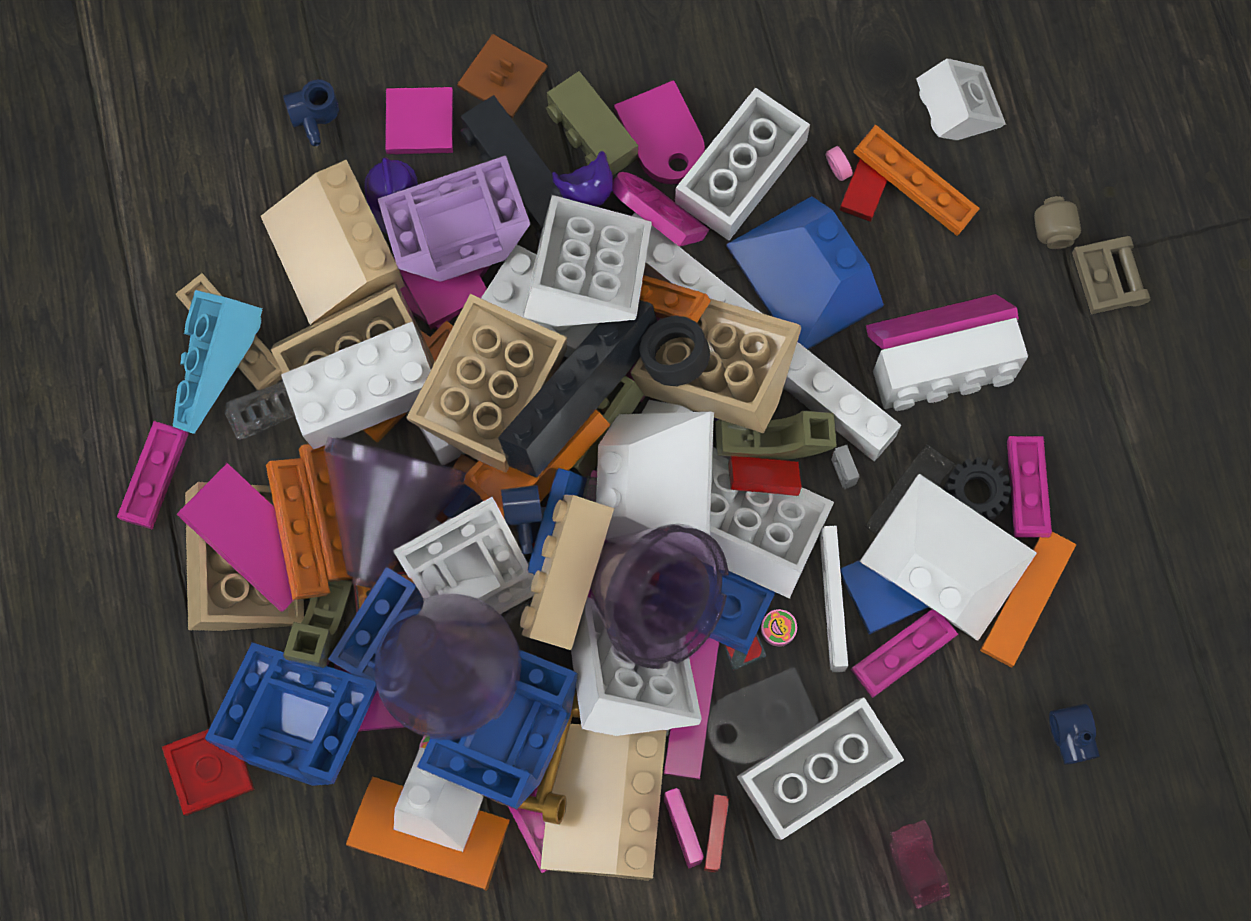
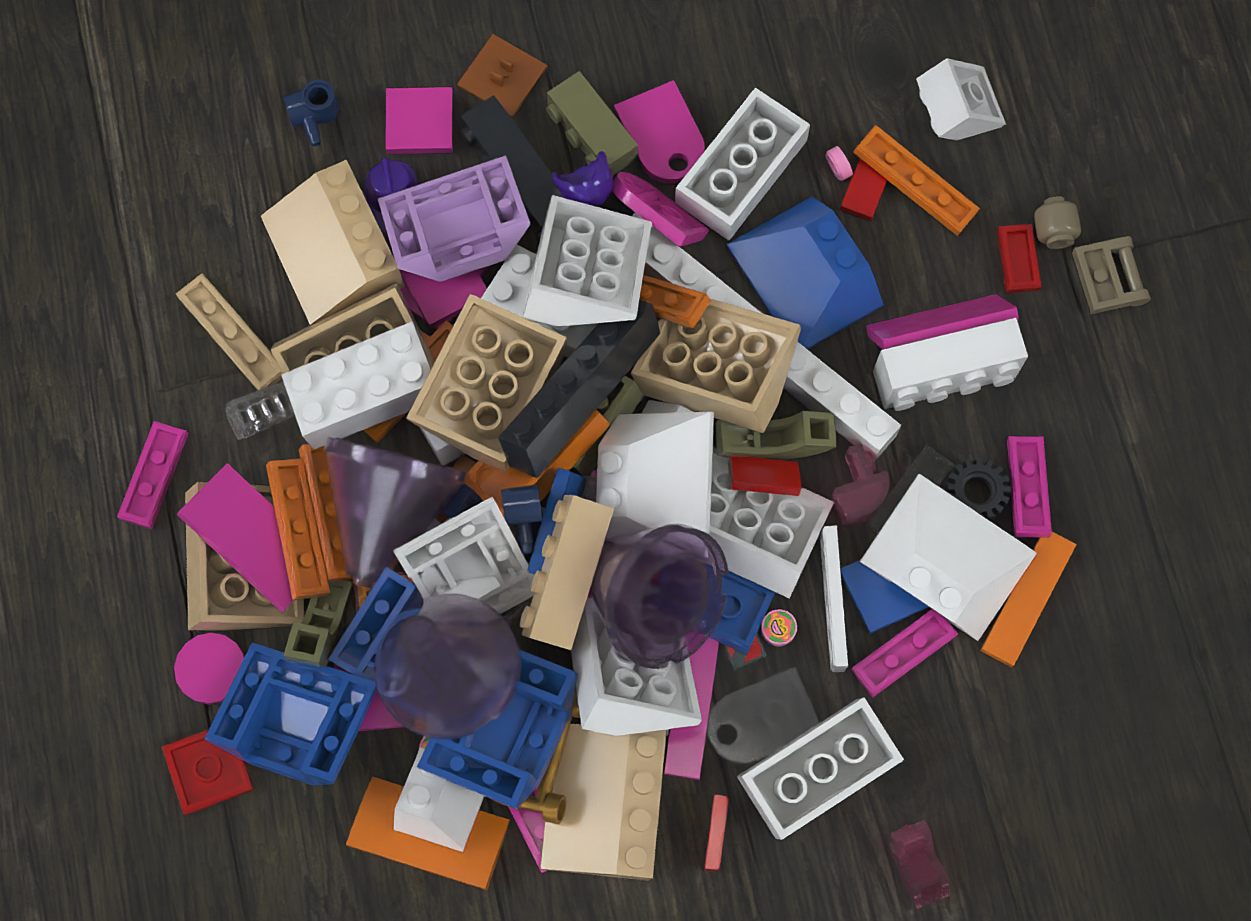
(208, 667): none -> dark pink tile
(219, 339): medium azure wedge -> none
(666, 330): black tyre -> none
(683, 827): tile -> none
(845, 467): light grey tile -> none
(864, 496): none -> clear pink brick
(1018, 258): none -> red tile
(1074, 733): dark blue piece -> none

